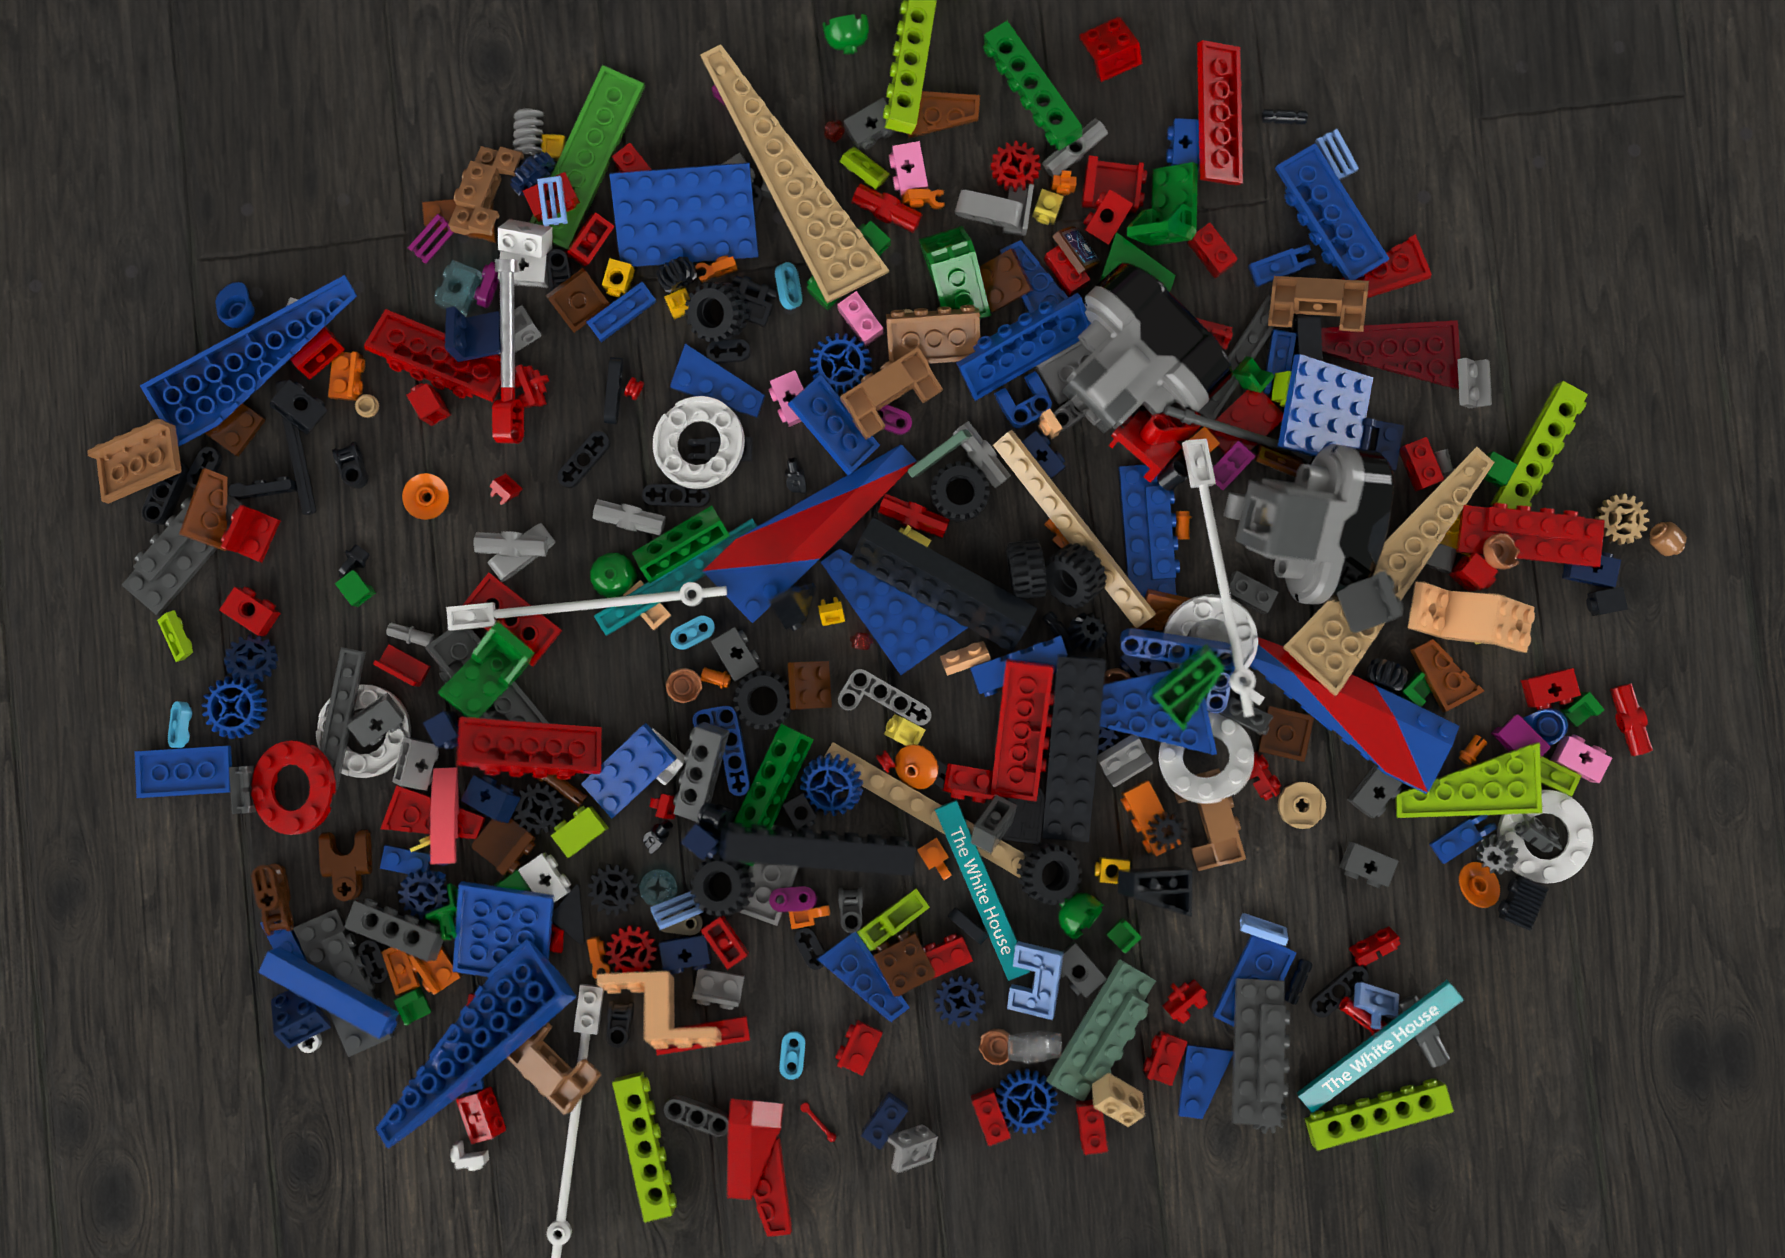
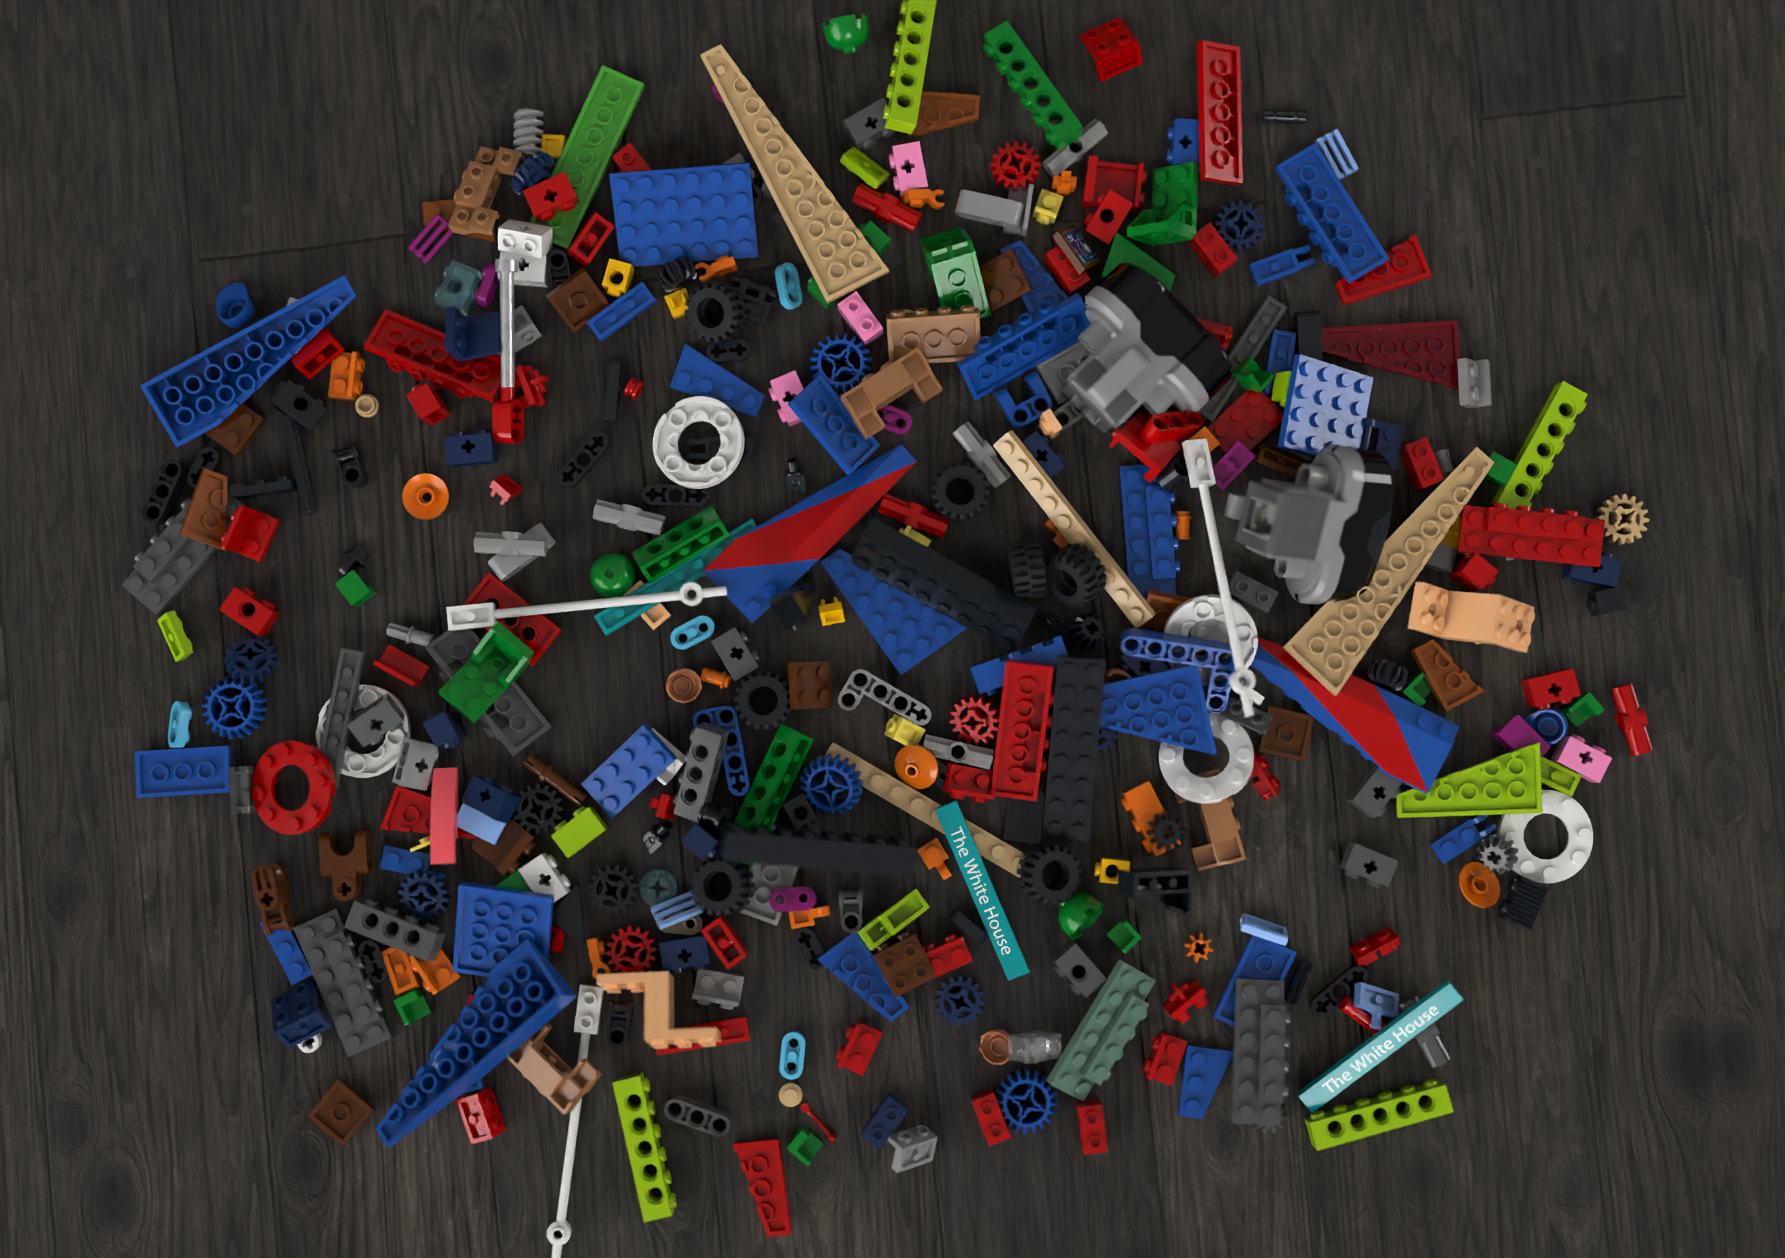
(136, 459): medium nougat bracket -> none
(329, 992): blue brick -> none
(341, 1112): none -> reddish brown plate
(446, 915): green bracket -> none
(472, 1161): white bracket -> none
(479, 824): none -> light blue tile
(482, 454): none -> dark blue brick
(528, 747): red plate -> none
(555, 220): light blue tile -> none
(750, 1142): red wedge -> none
(790, 1094): none -> tan plate
(804, 1145): none -> green panel
(834, 130): clear red plate -> none
(861, 641): clear red plate -> none
(886, 761): red bush -> none
(939, 453): sand green tile -> none
(965, 658): light nougat plate -> none
(969, 726): none -> red gear
(972, 756): none -> light grey piece
(993, 824): dark grey brick -> none
(1047, 968): medium blue plate -> none
(1118, 1099): tan brick -> none
(1124, 760): light grey bracket -> none
(1188, 416): dark grey bar -> none
(1188, 684): green wedge -> none
(1205, 948): none -> orange gear
(1249, 226): none -> dark blue gear
(1292, 795): tan plate -> none
(1318, 297): medium nougat bracket -> none
(1370, 602): dark grey bracket -> none
(1470, 753): orange pin -> none
(1500, 551): nougat hair -> none
(1544, 838): dark grey hinge -> none
(1667, 538): medium nougat head -> none

